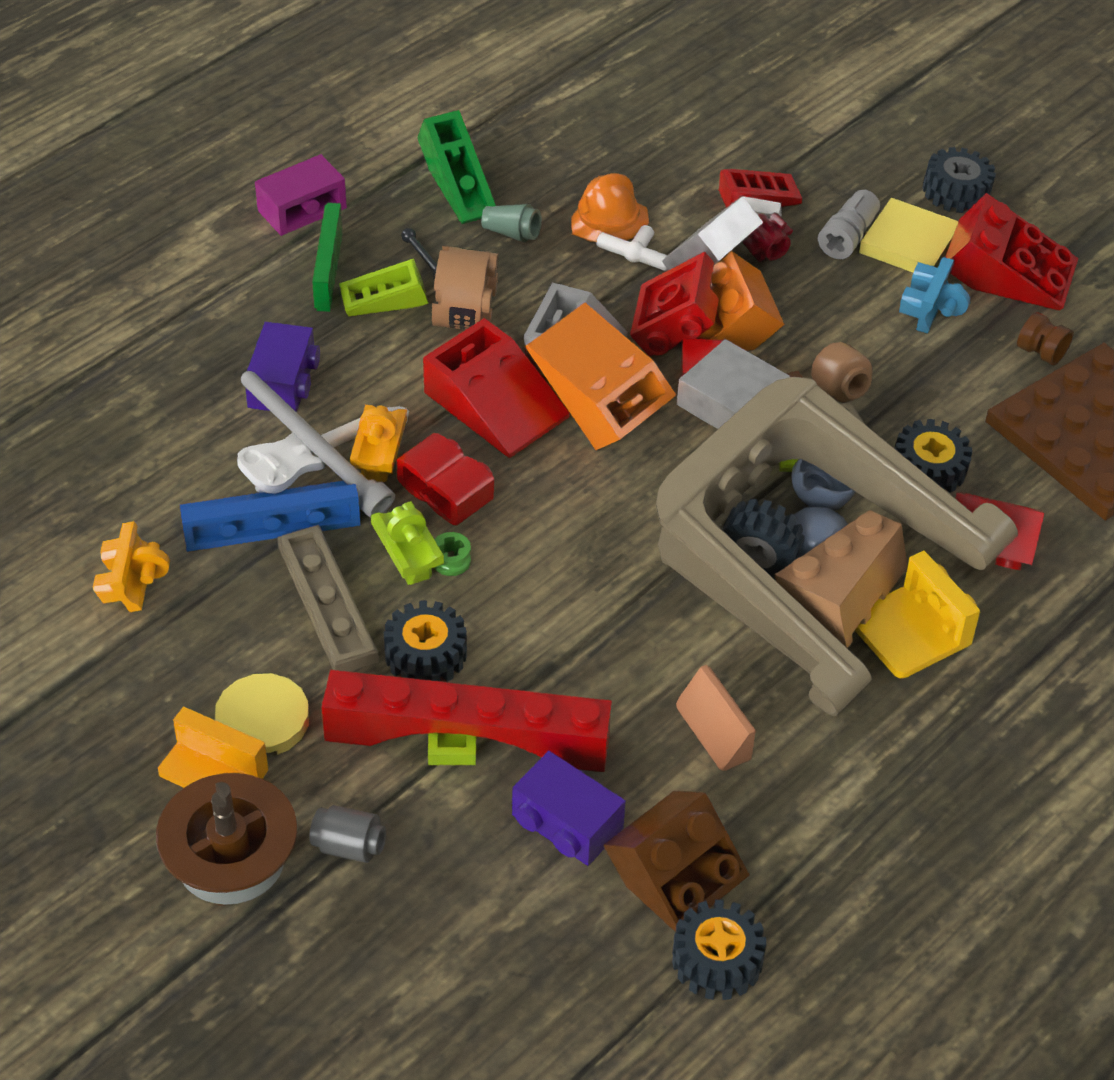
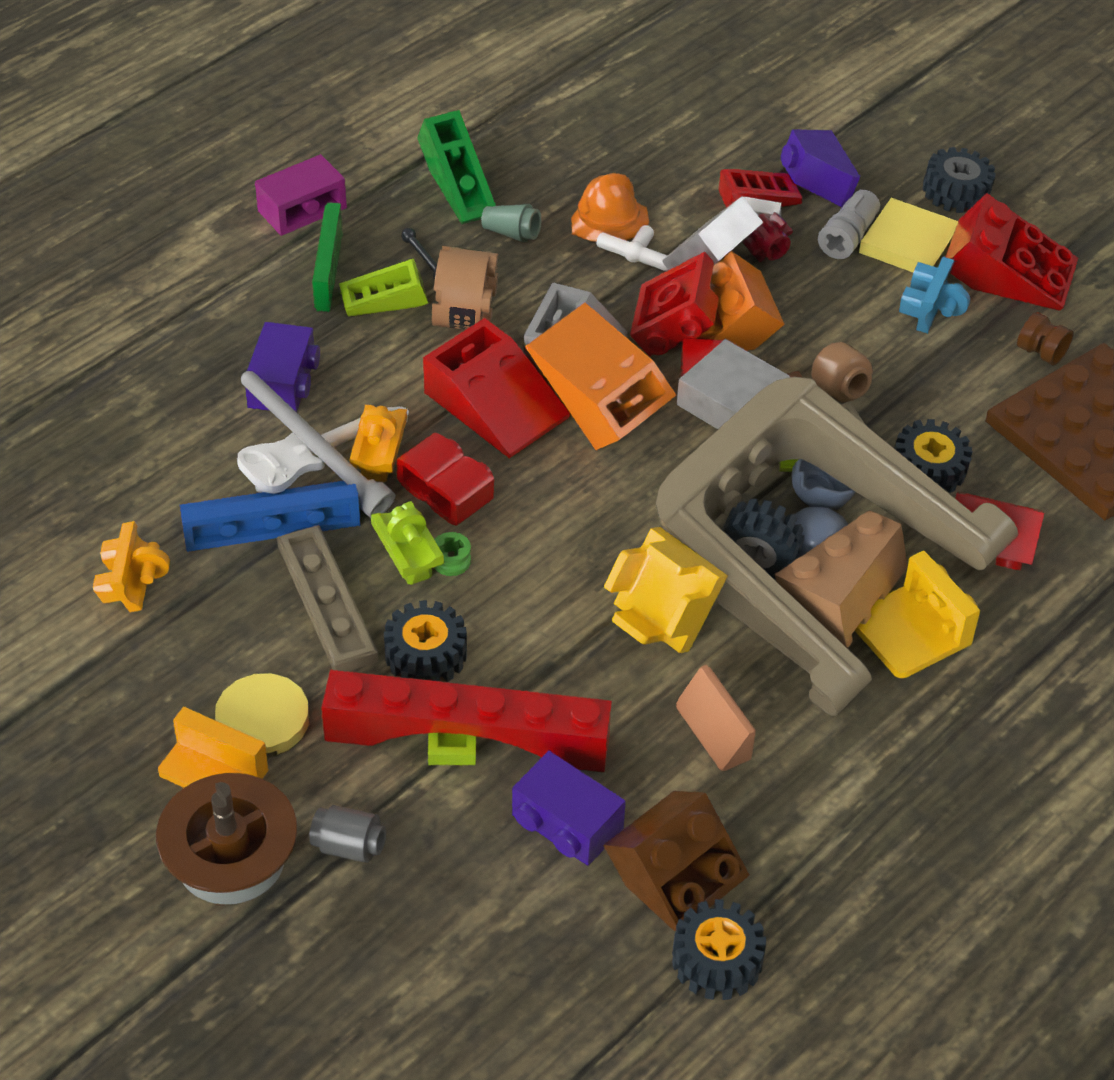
(663, 591): none -> yellow panel
(820, 165): none -> dark purple slope

